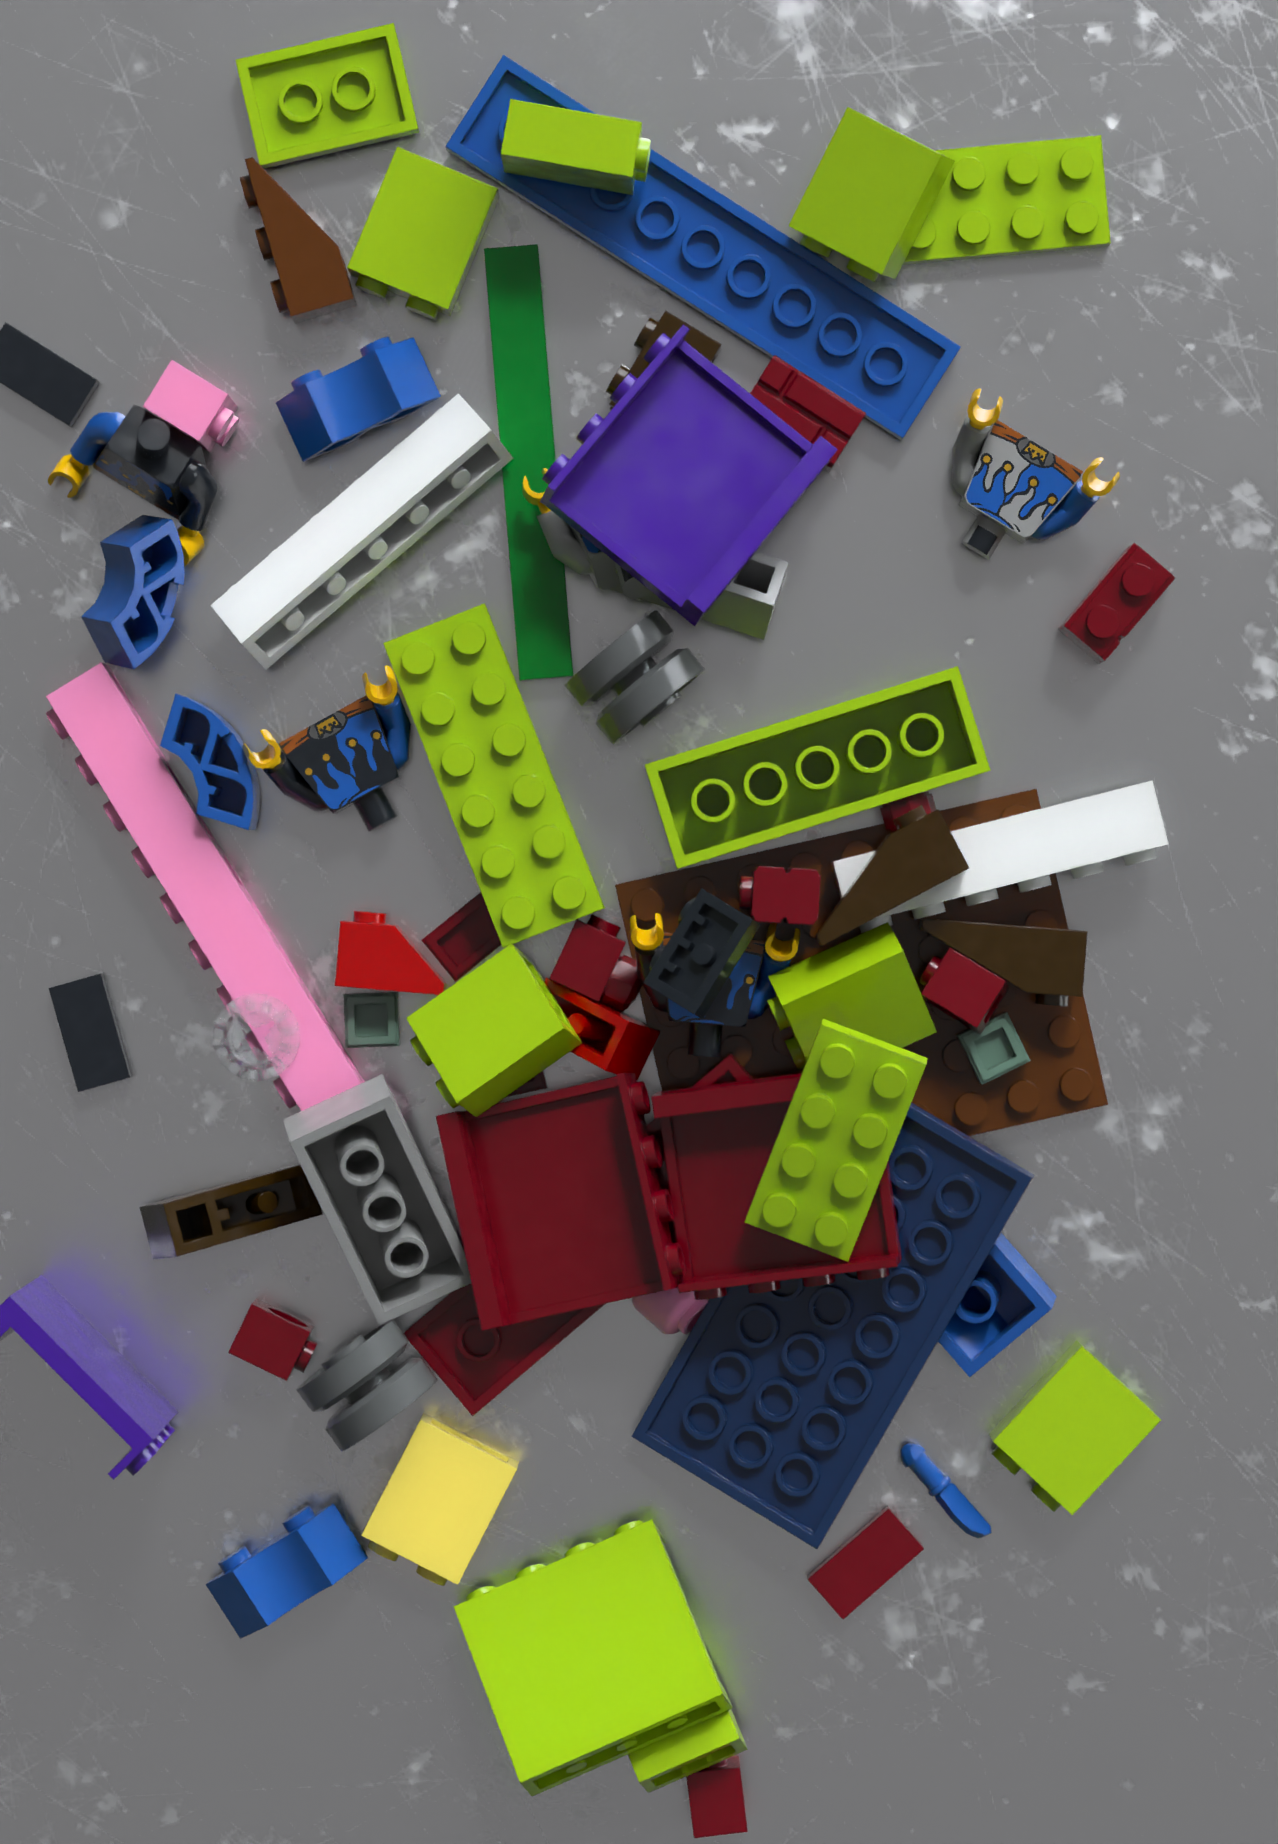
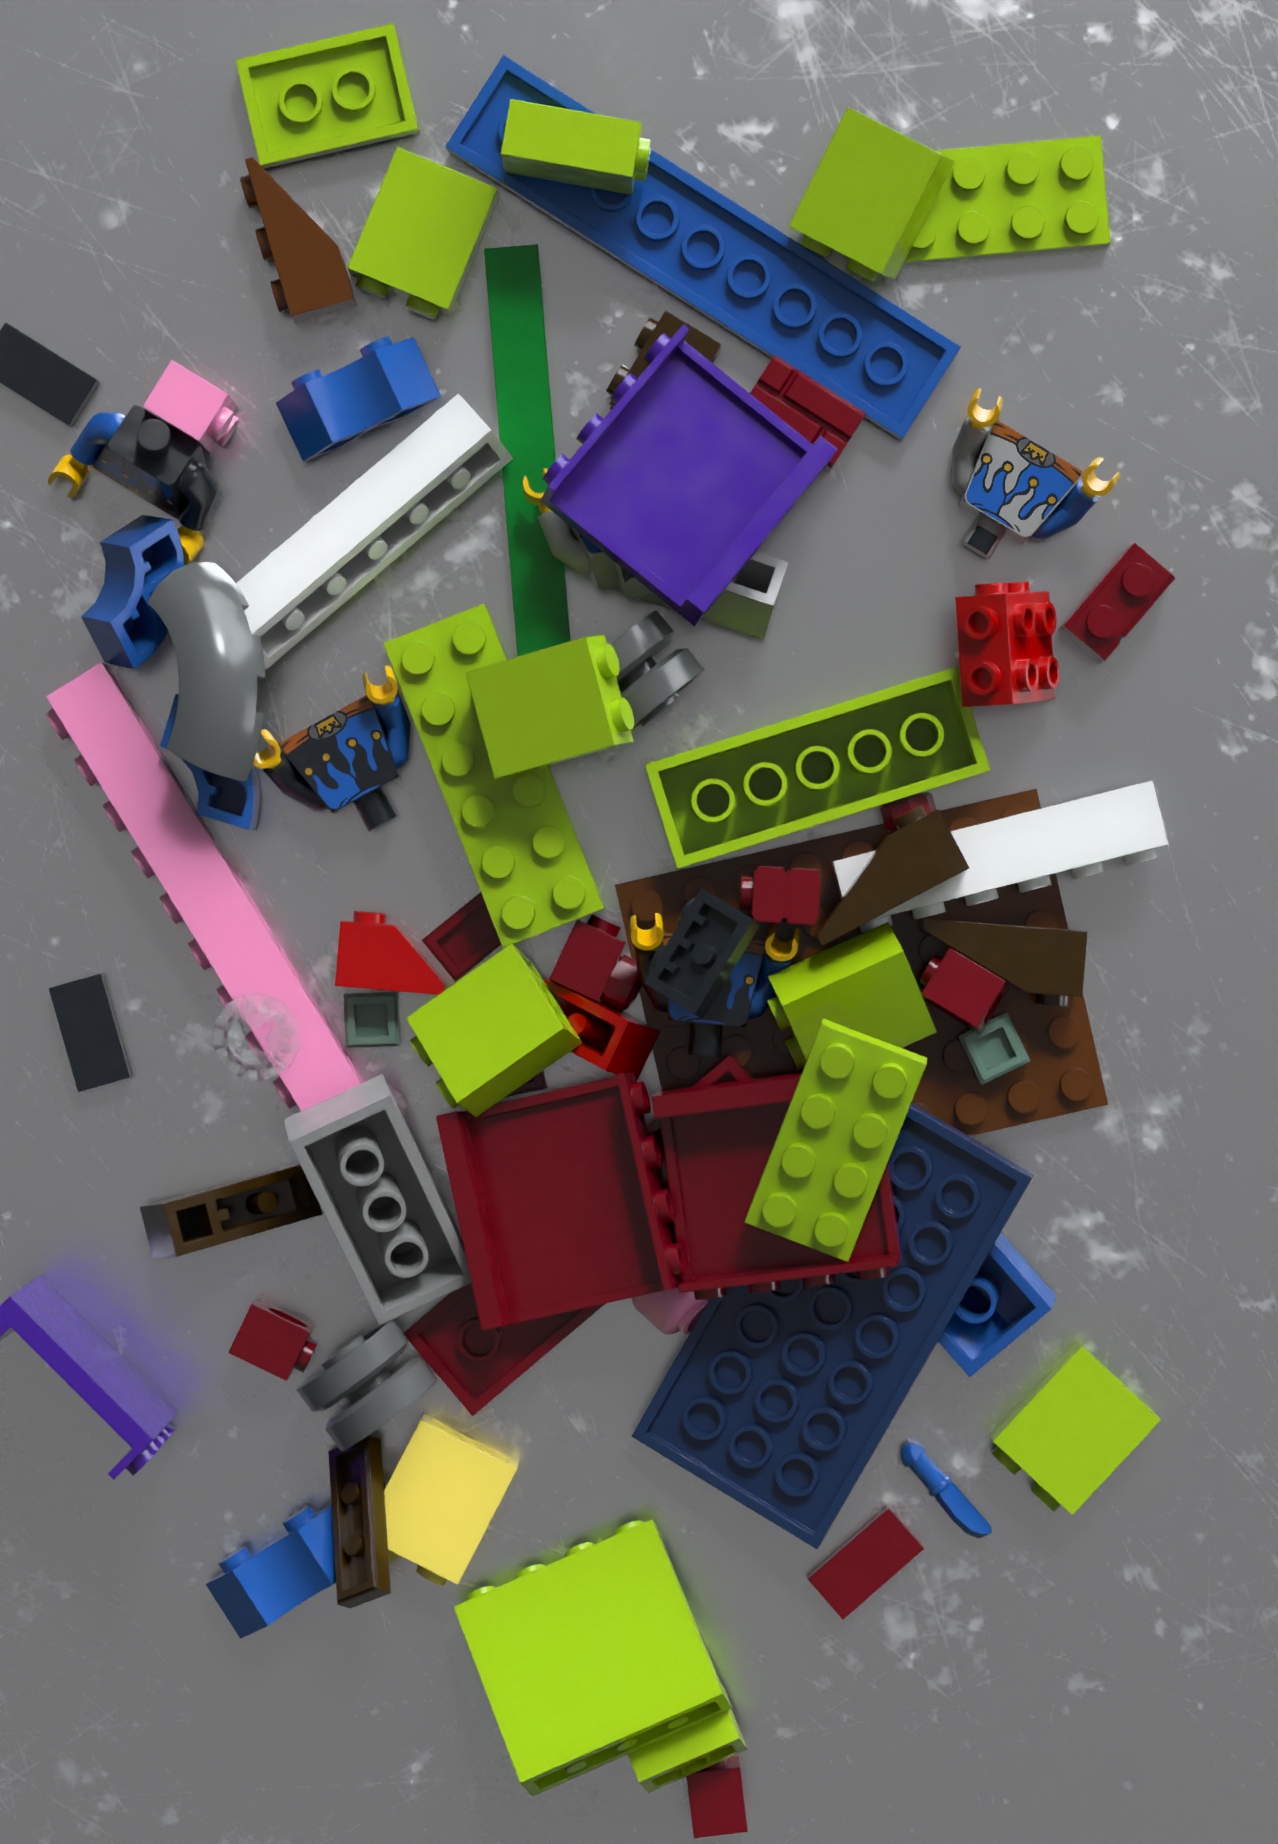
(216, 669): none -> dark grey brick
(359, 1523): none -> dark brown tile
(551, 706): none -> lime brick
(1006, 645): none -> red brick

